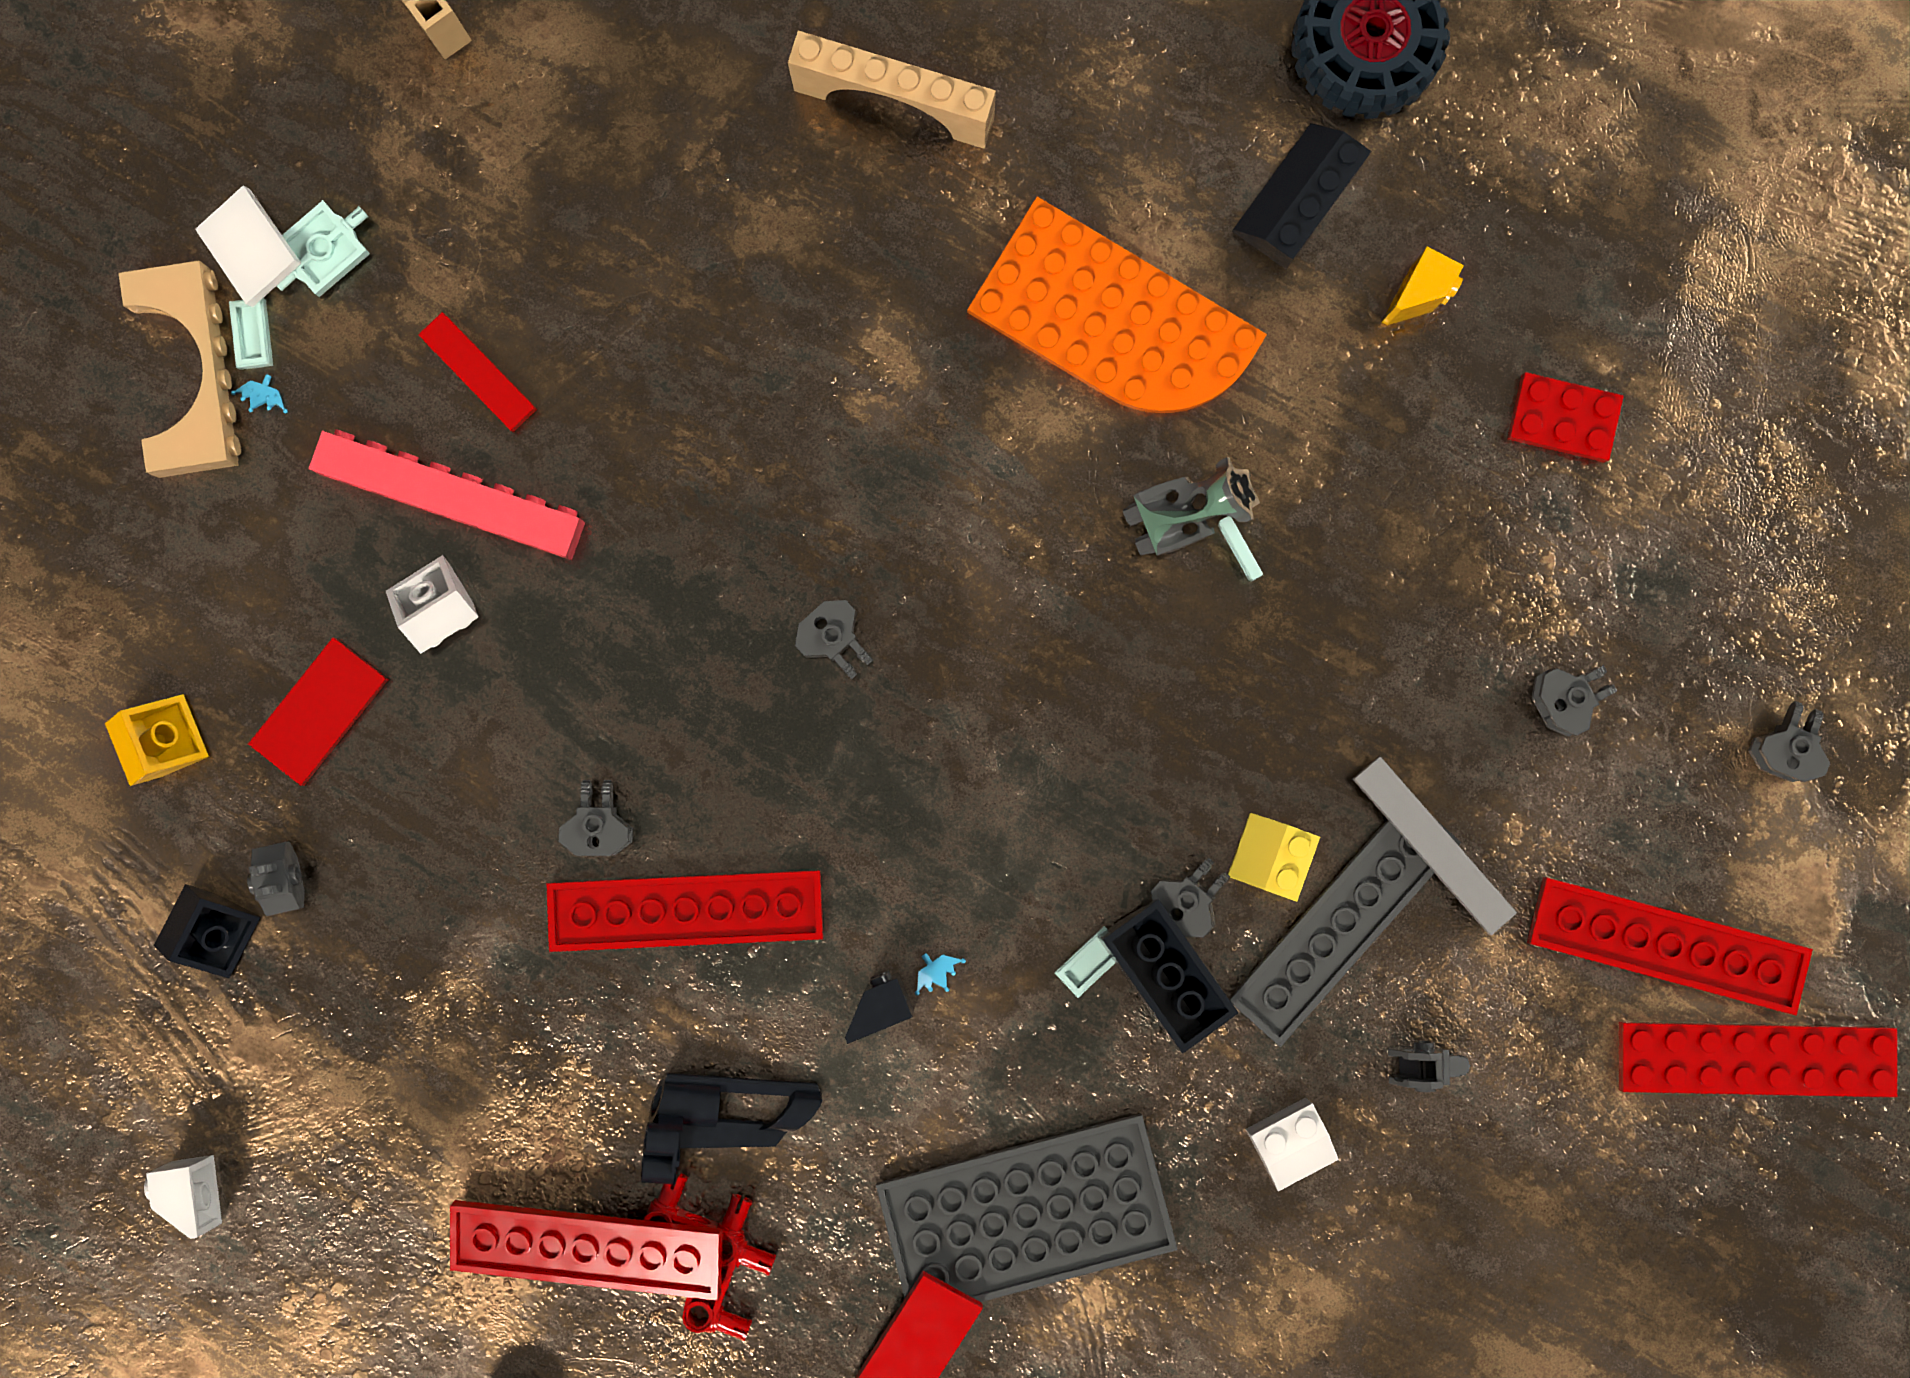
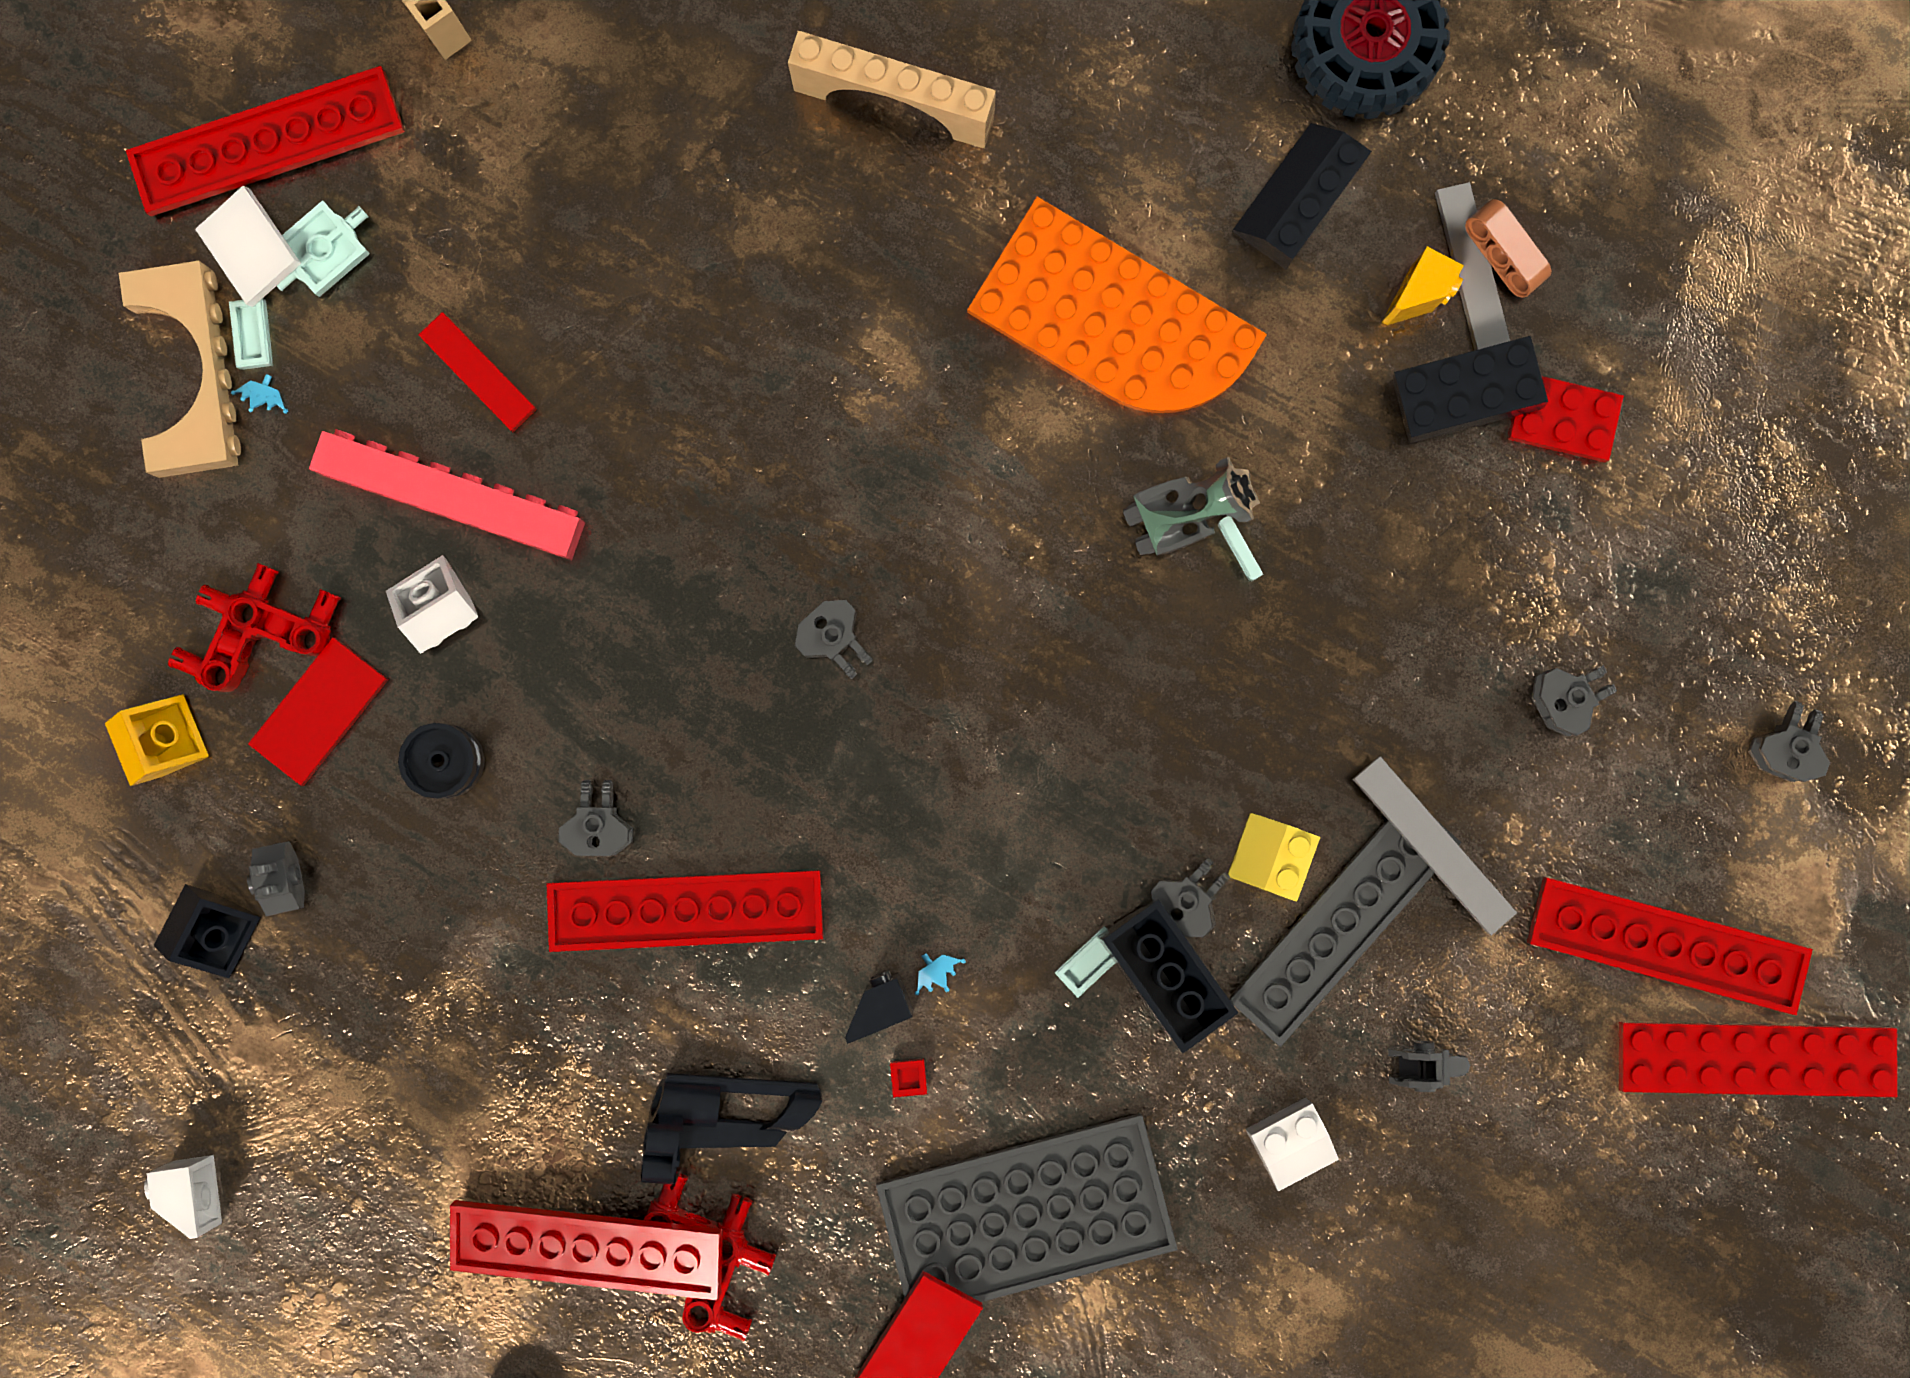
(237, 638): none -> red pin
(265, 141): none -> red plate
(426, 748): none -> black wheel
(908, 1077): none -> red plate
(1470, 389): none -> black brick
(1478, 286): none -> light grey tile
(1508, 248): none -> nougat beam

